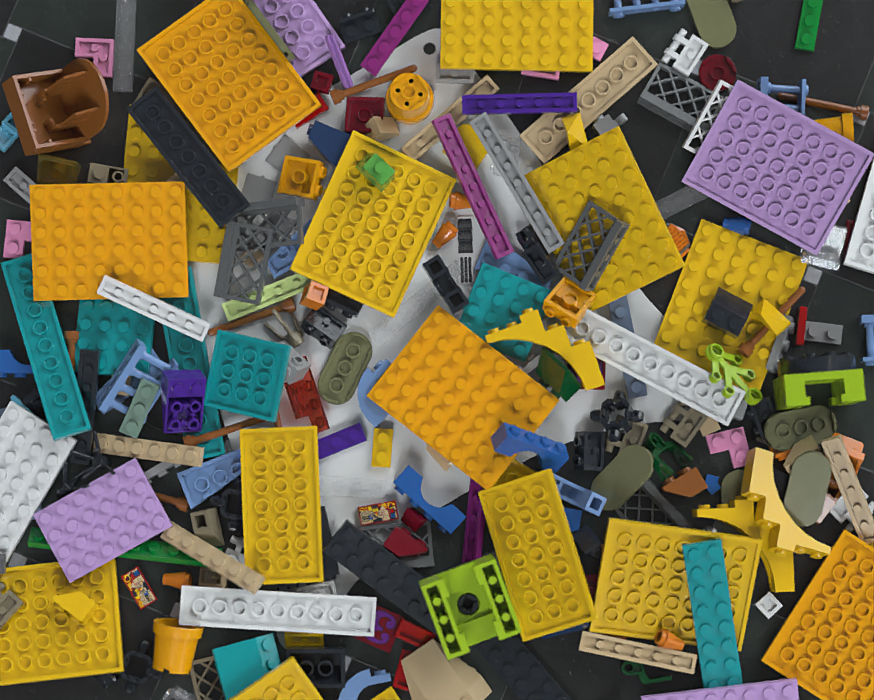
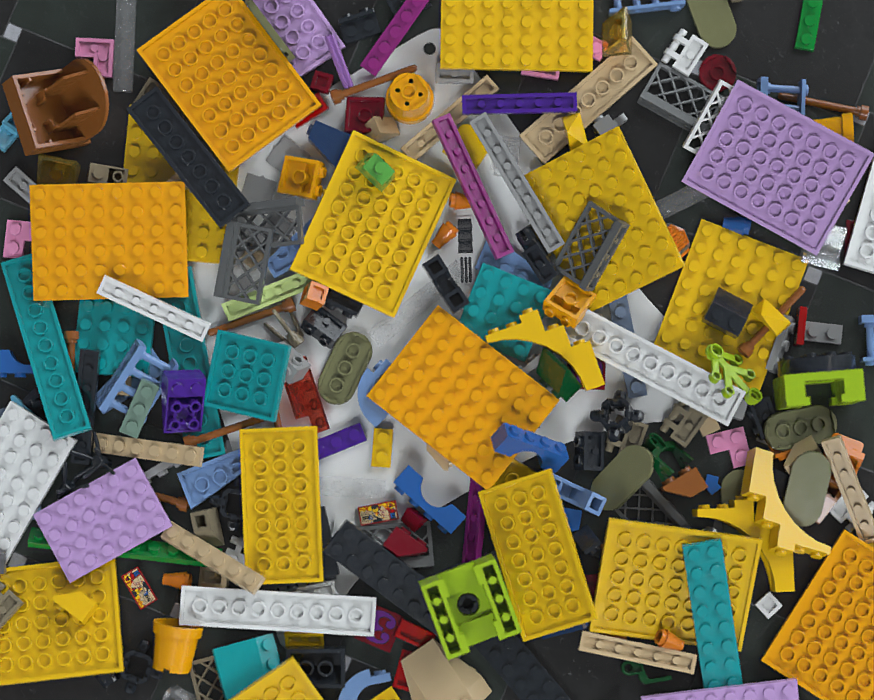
(617, 34): none -> clear yellow slope

